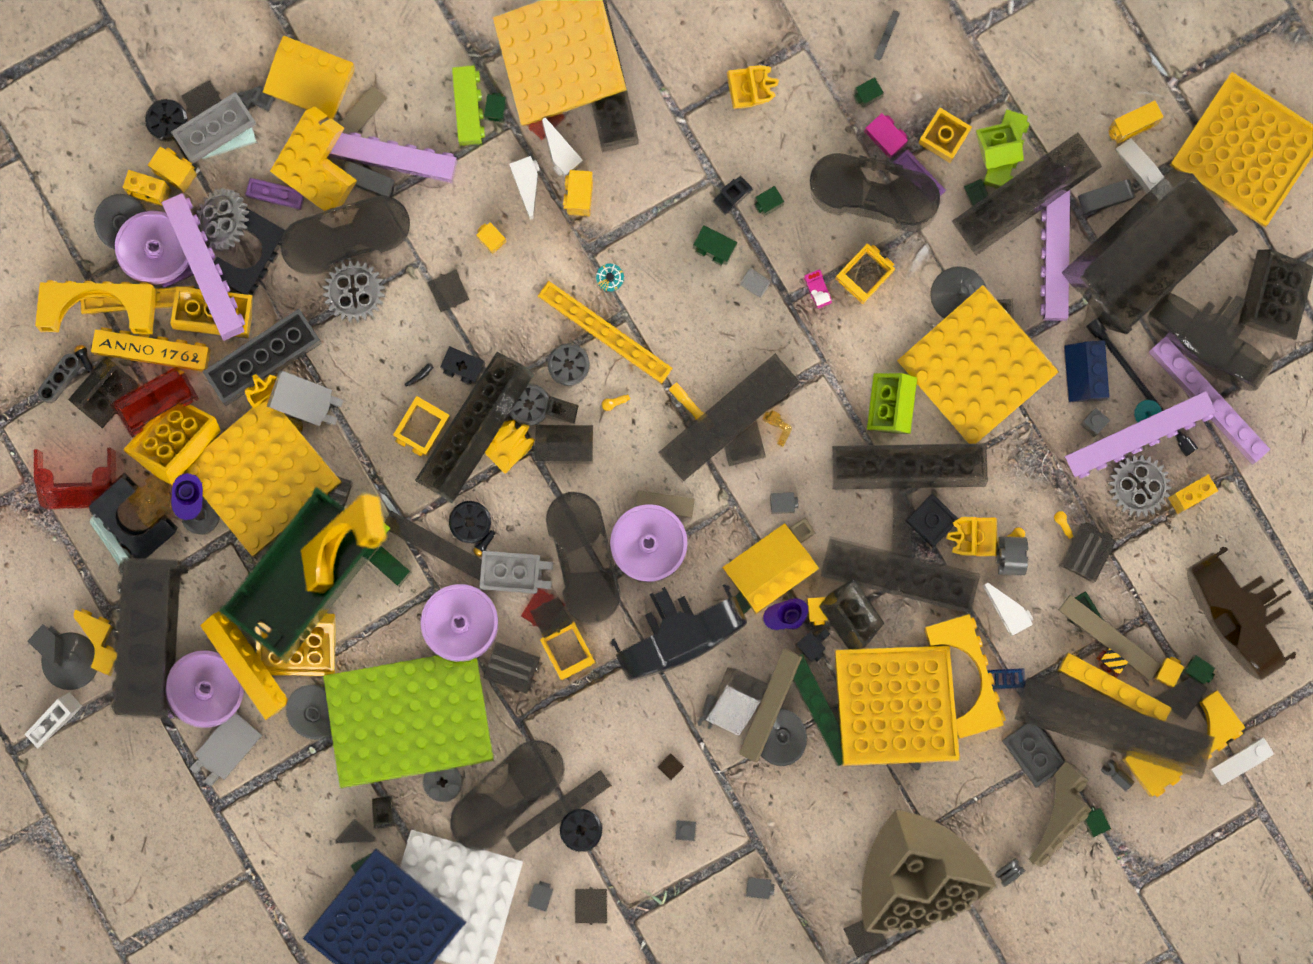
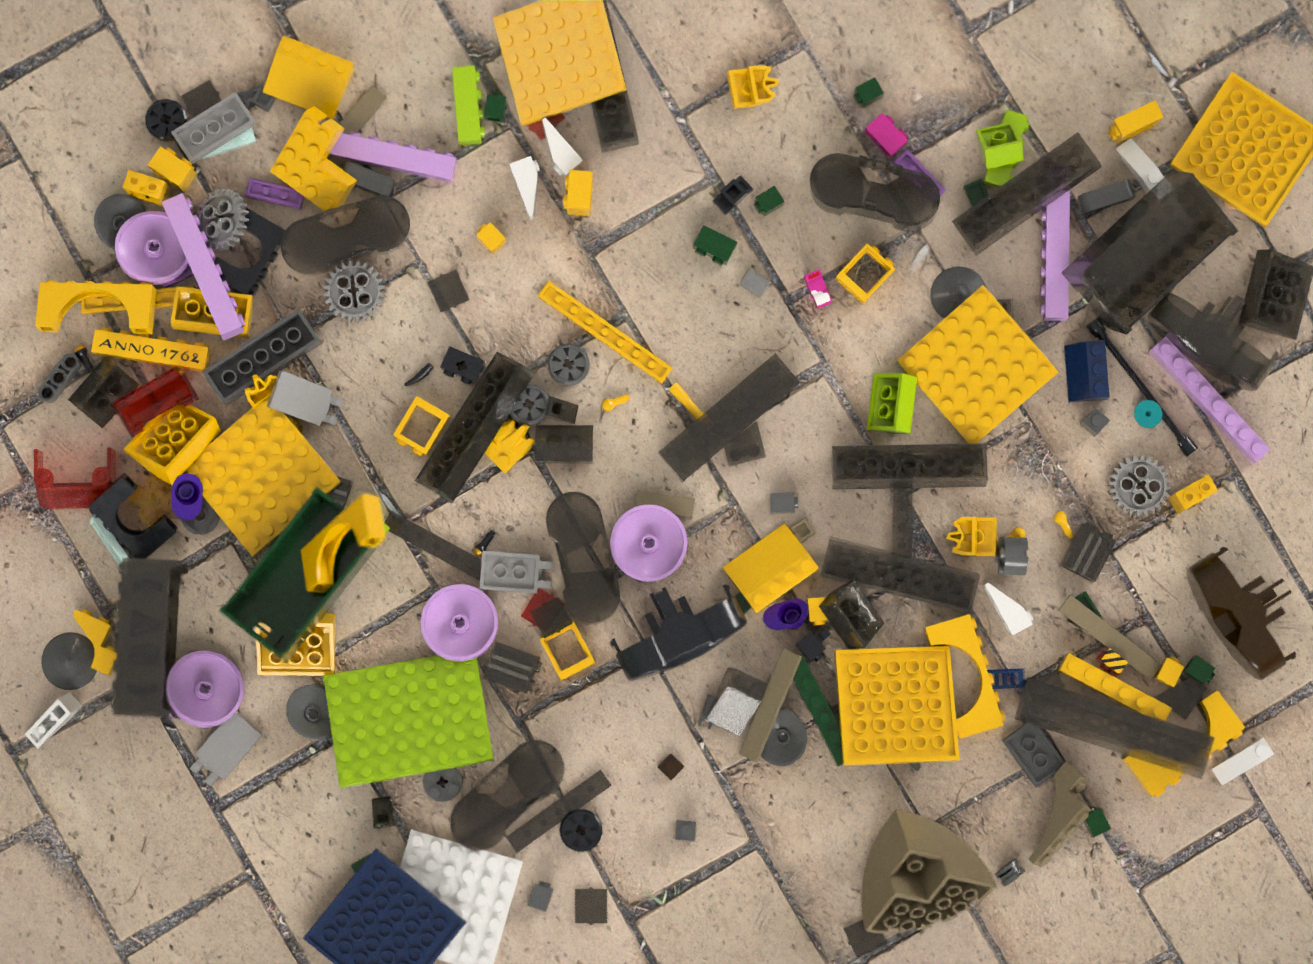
(48, 644): dark grey slope -> none
(245, 664): yellow brick -> none
(355, 833): clear smoke slope -> none
(390, 566): dark green brick -> none
(458, 522): black wheel -> none
(610, 277): teal piece -> none
(759, 888): dark grey brick -> none
(773, 418): clear yellow plate -> none
(887, 34): dark grey tile -> none
(932, 520): black tile -> none
(945, 135): yellow brick -> none
(1118, 775): dark grey bar -> none
(1137, 435): lavender brick -> none

